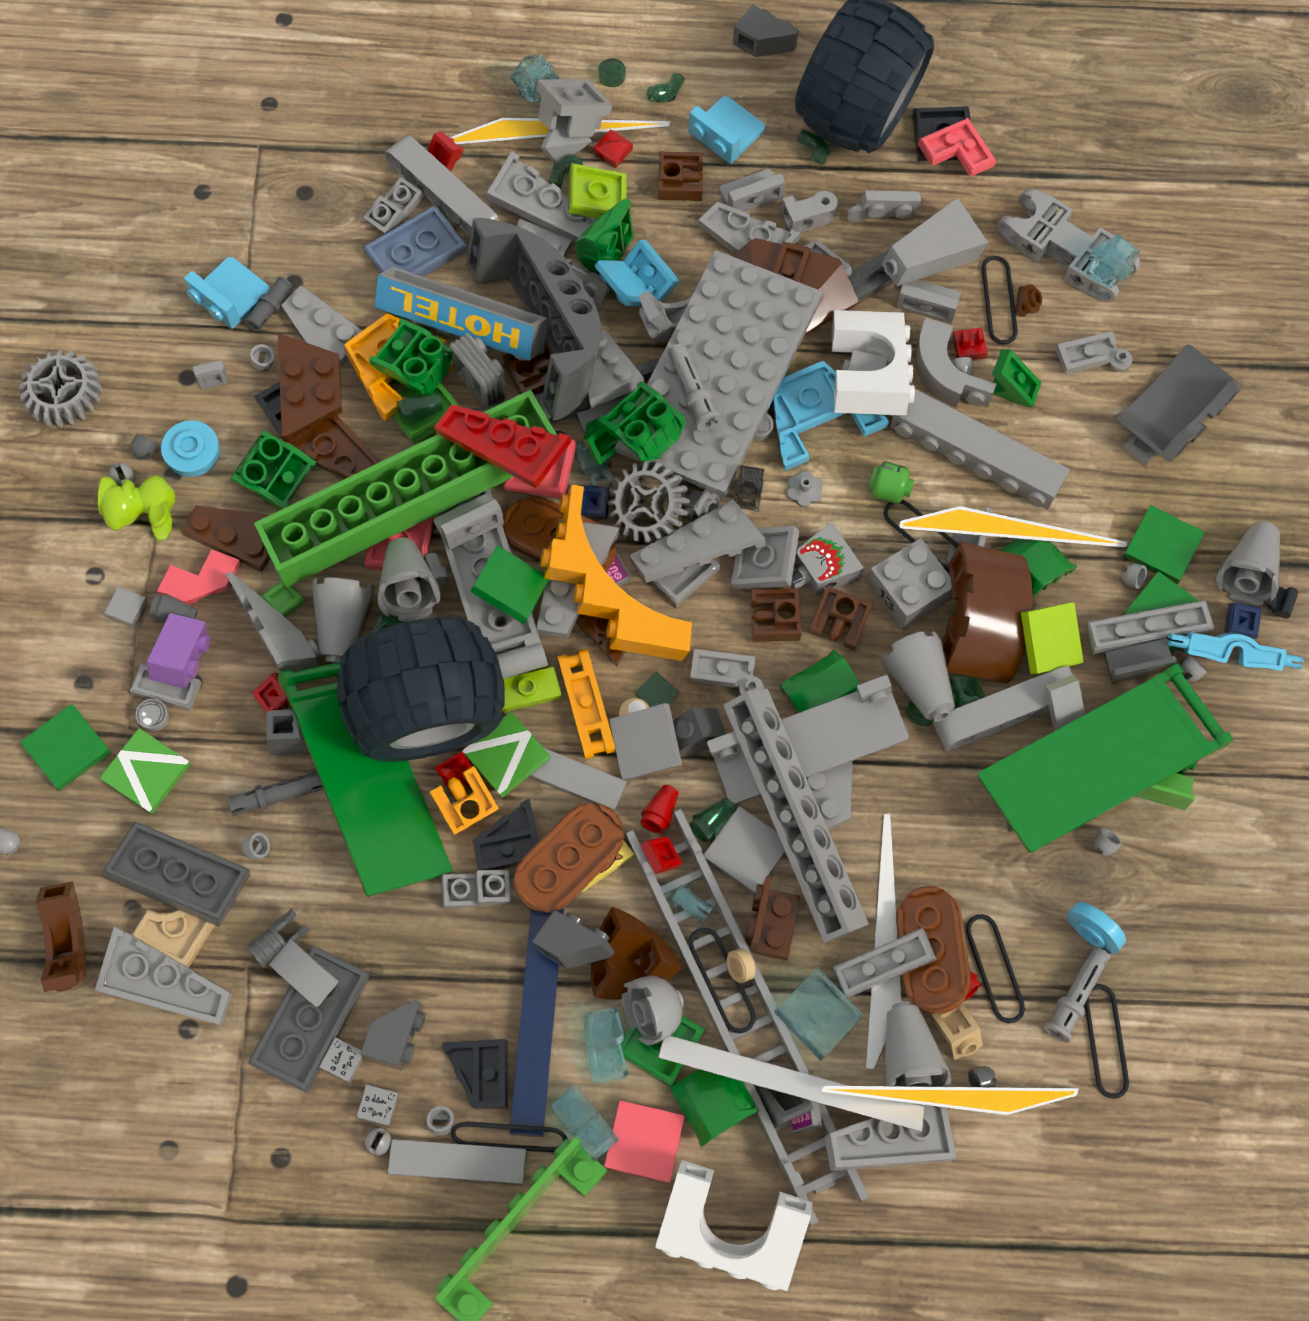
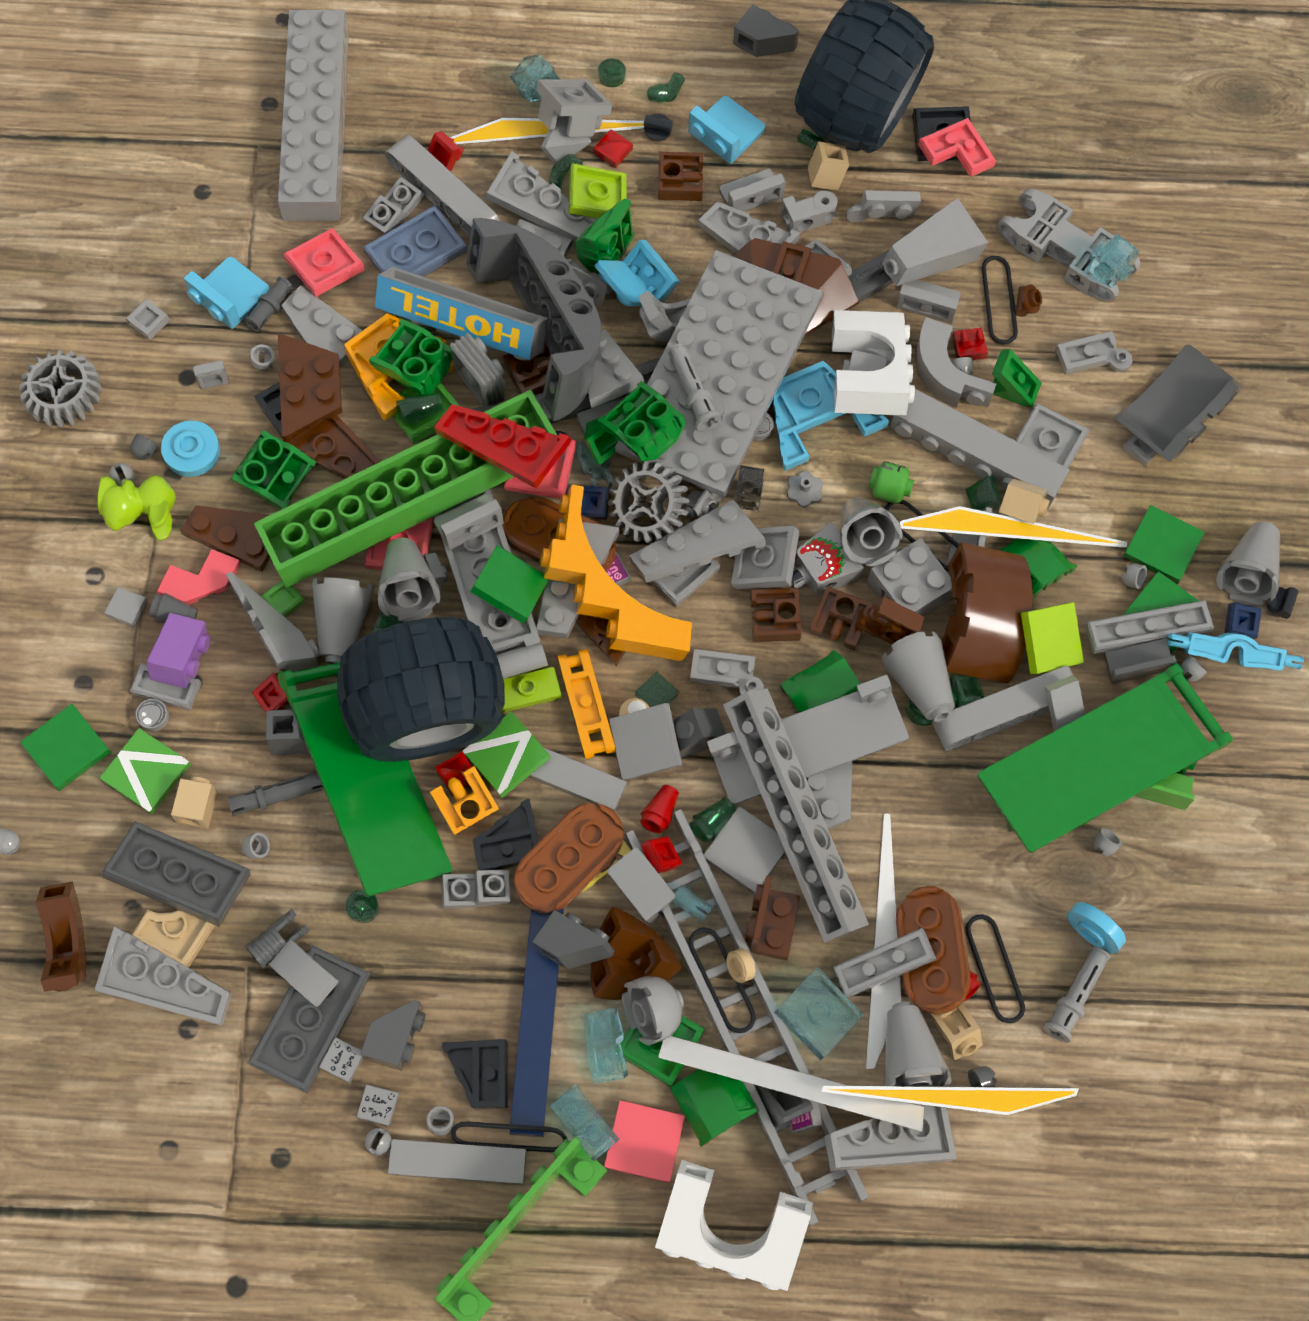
(147, 319): none -> light grey plate
(194, 802): none -> tan brick
(314, 116): none -> light grey brick
(324, 262): none -> coral tile
(362, 908): none -> clear green tile
(642, 884): none -> light grey panel
(657, 127): none -> black plate
(828, 166): none -> tan brick
(869, 532): none -> light grey cone
(889, 621): none -> reddish brown brick
(984, 494): none -> clear green tile
(1024, 501): none -> tan brick
(1052, 435): none -> light grey tile
(1120, 1043): black piece -> none

